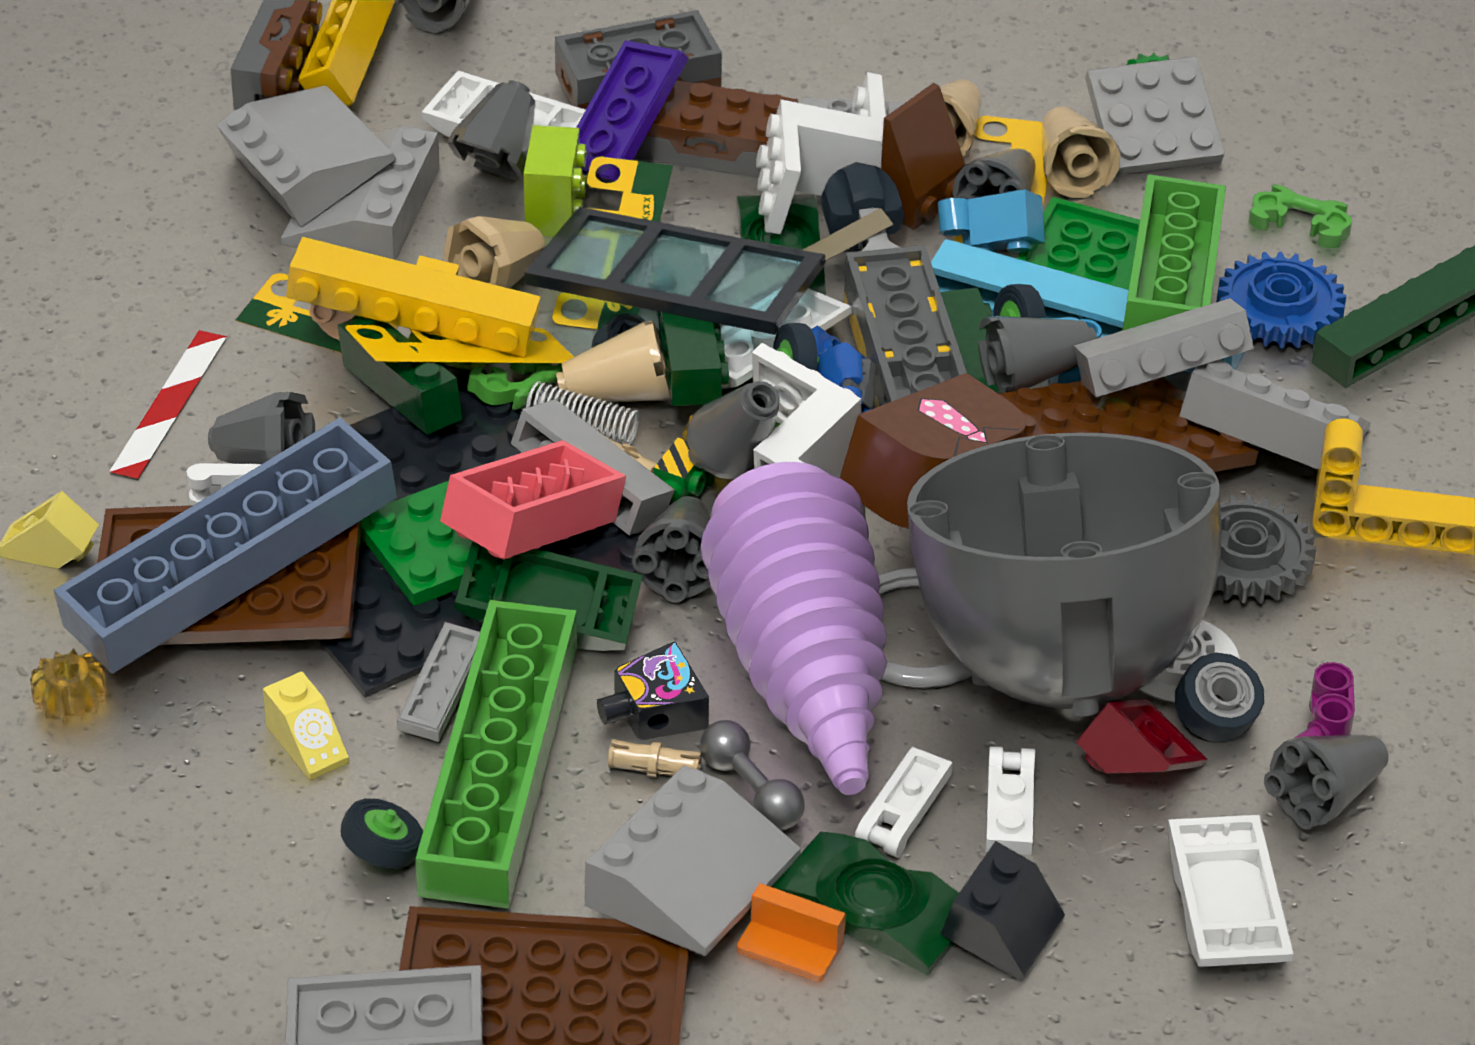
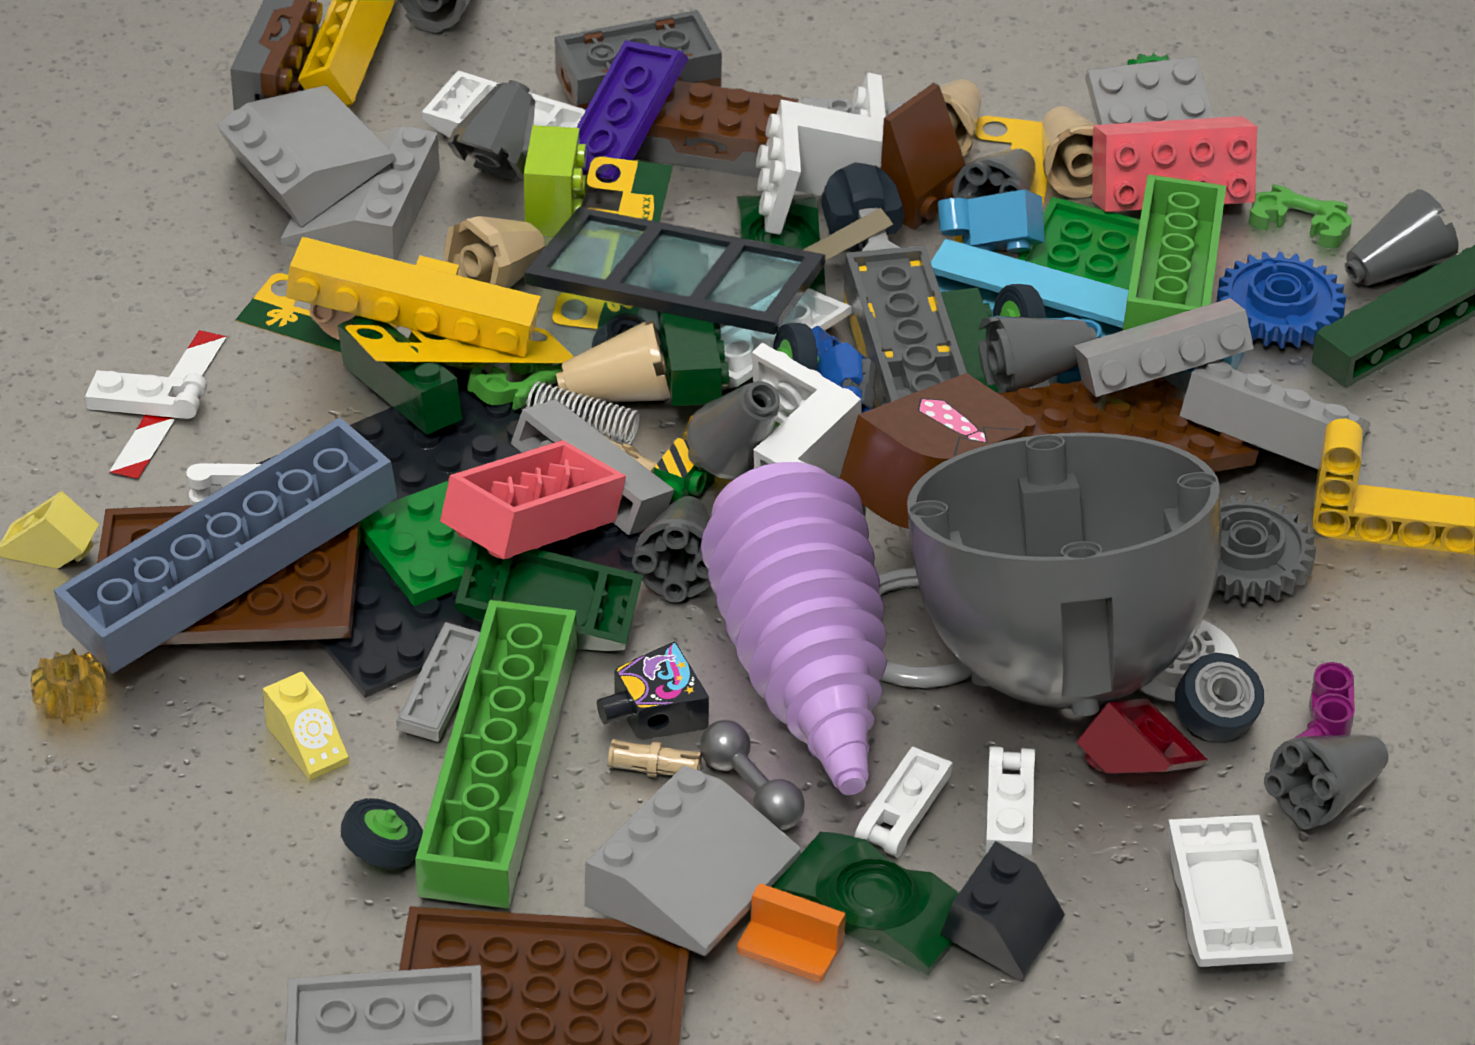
(146, 394): none -> white plate
(261, 429): dark grey cone -> none
(1188, 149): none -> coral brick
(1403, 241): none -> dark grey cone

